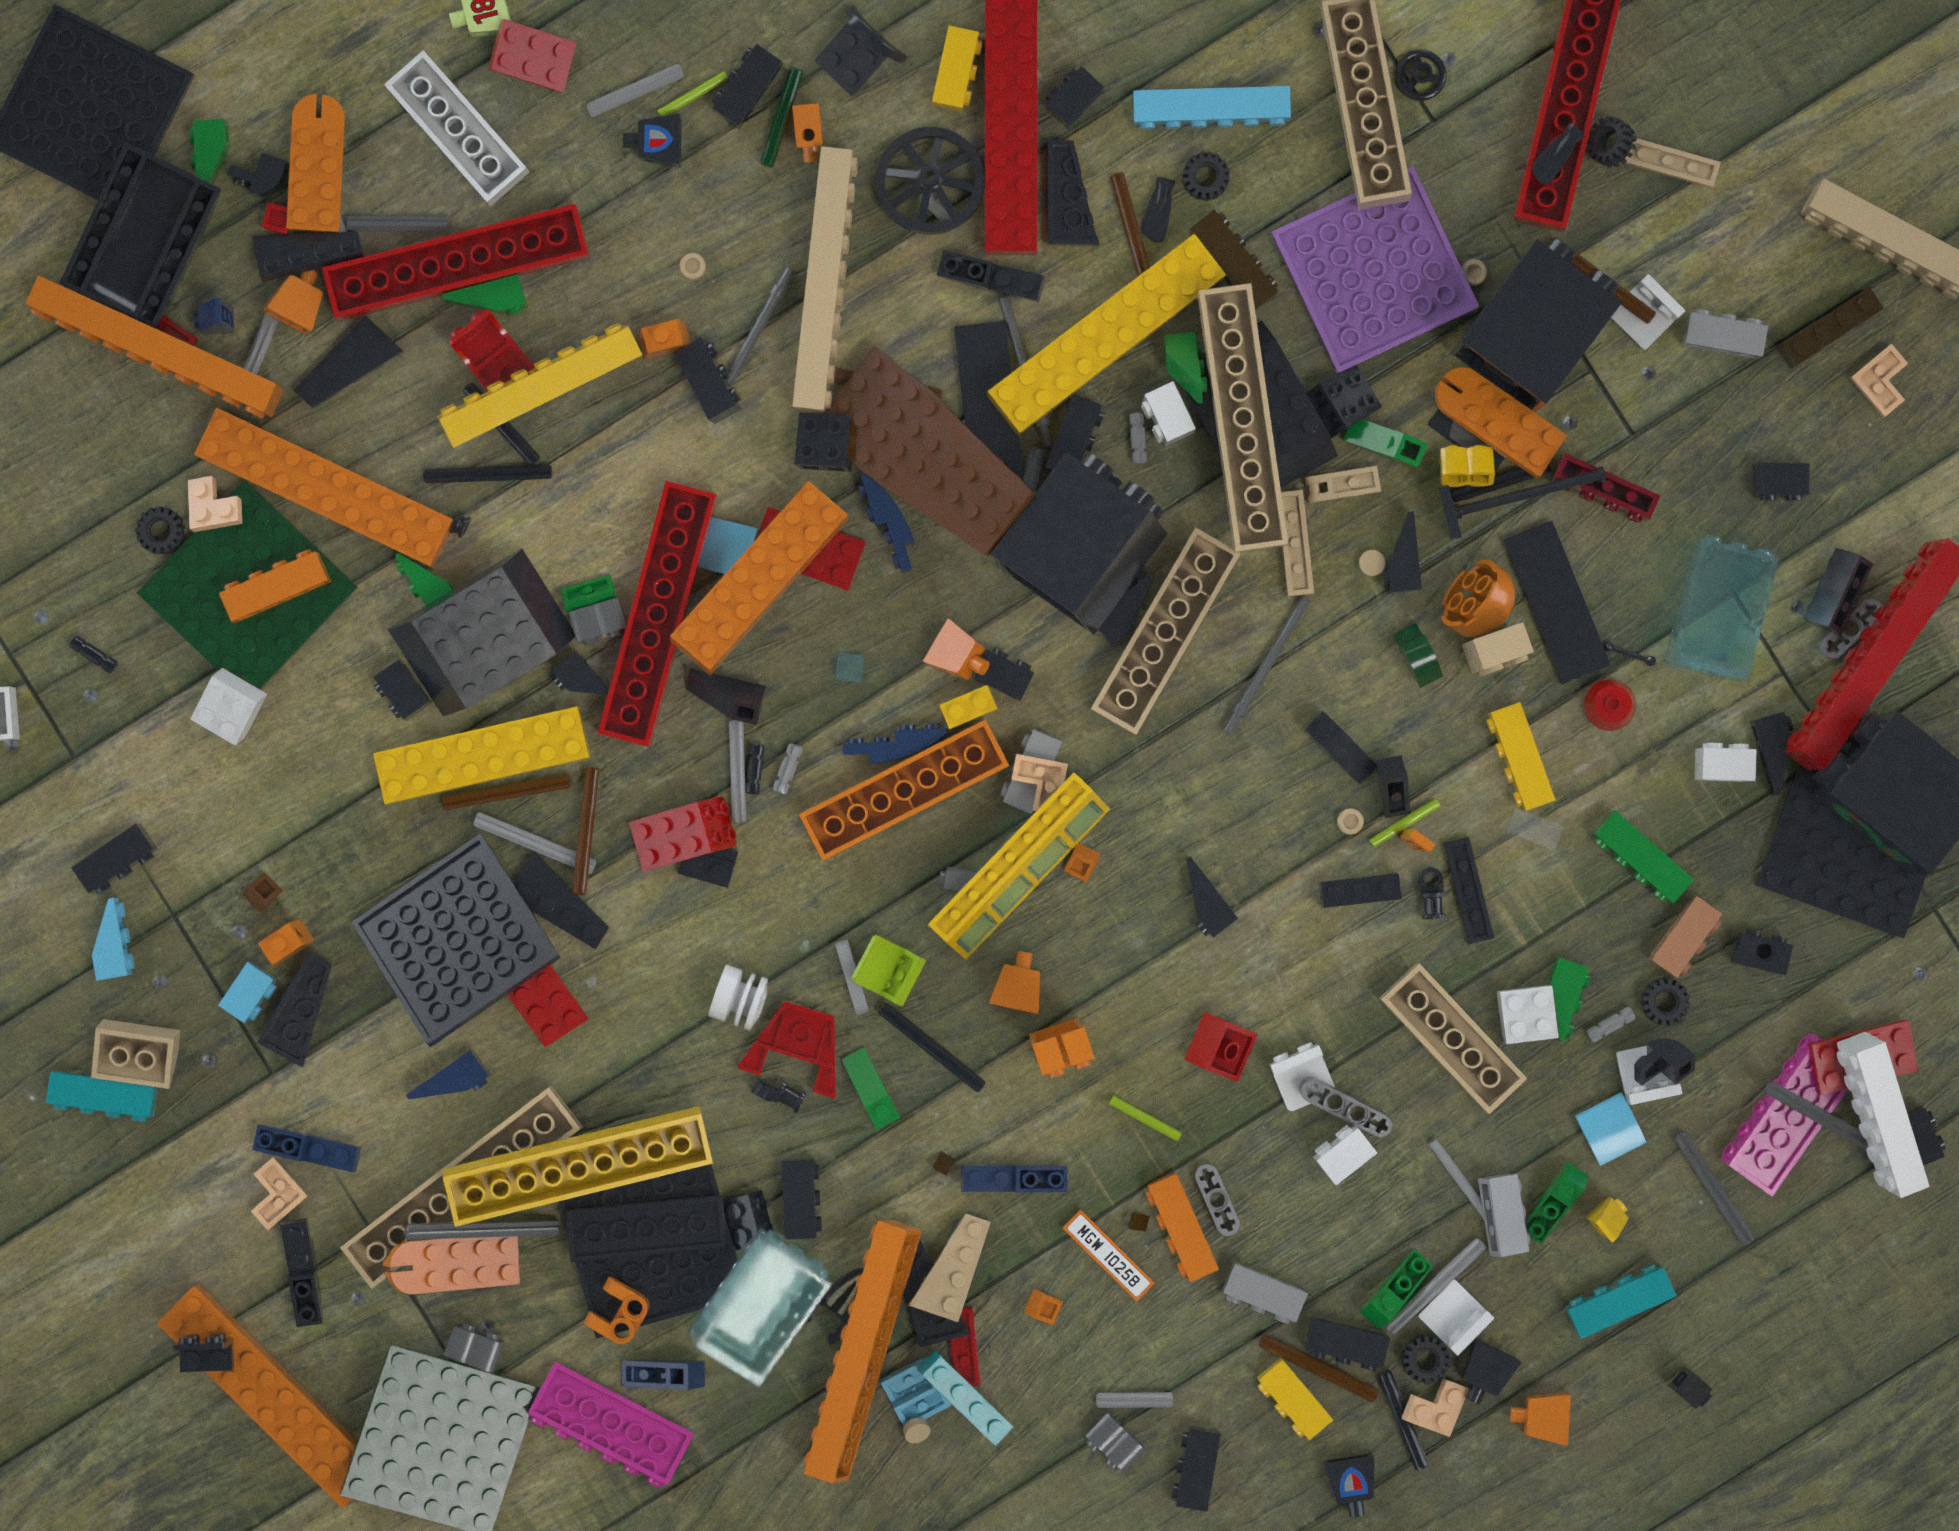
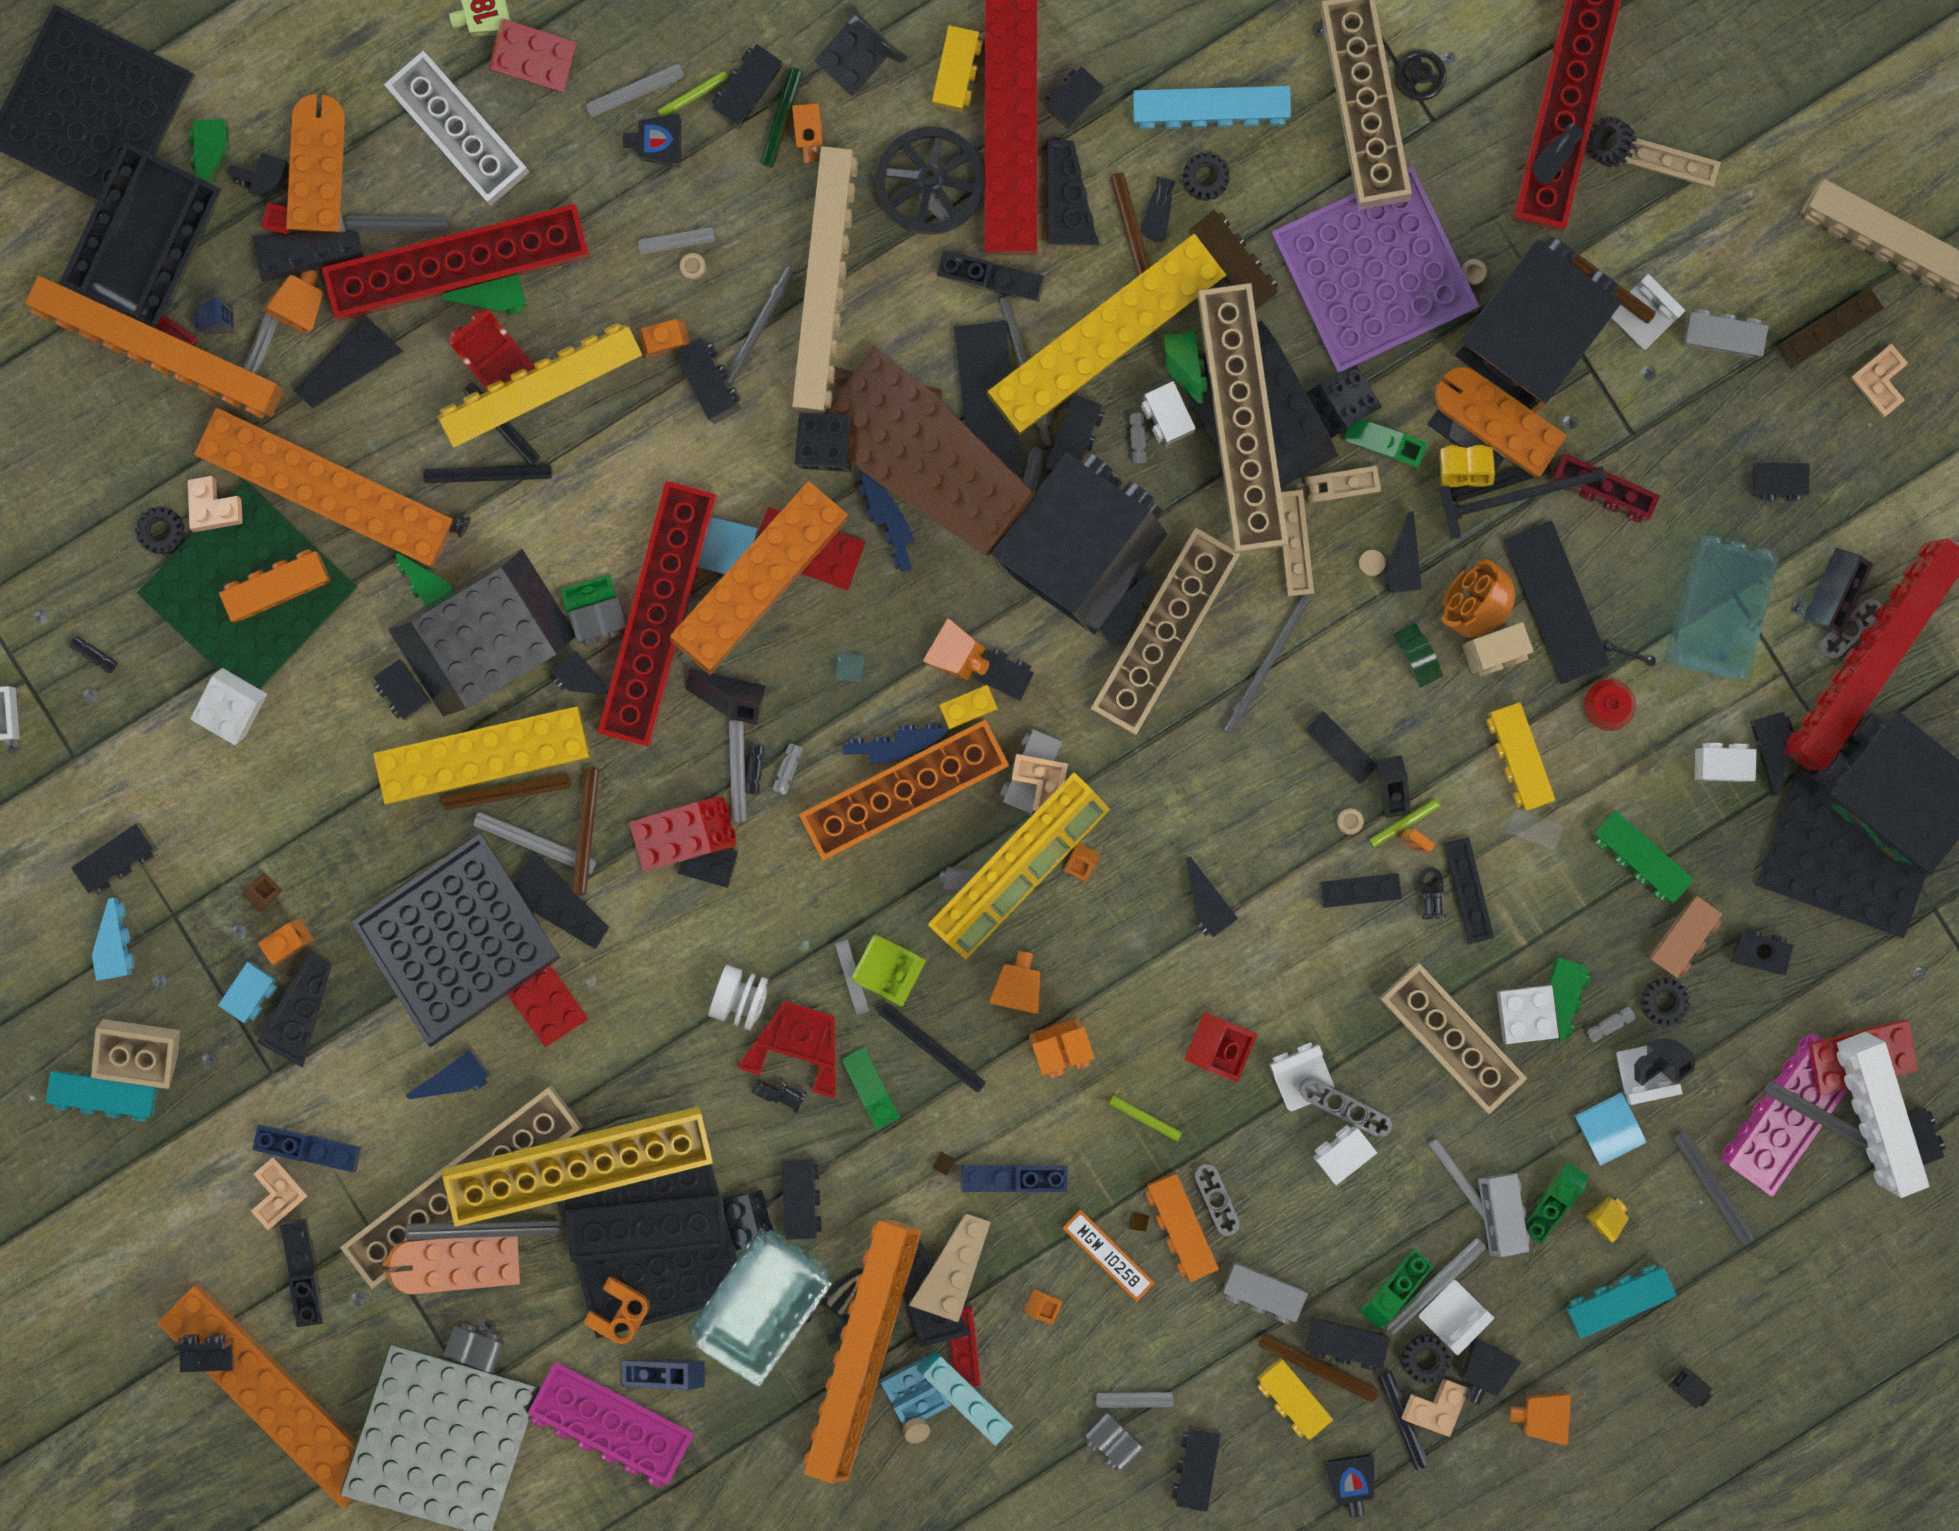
(676, 240): none -> light grey axle

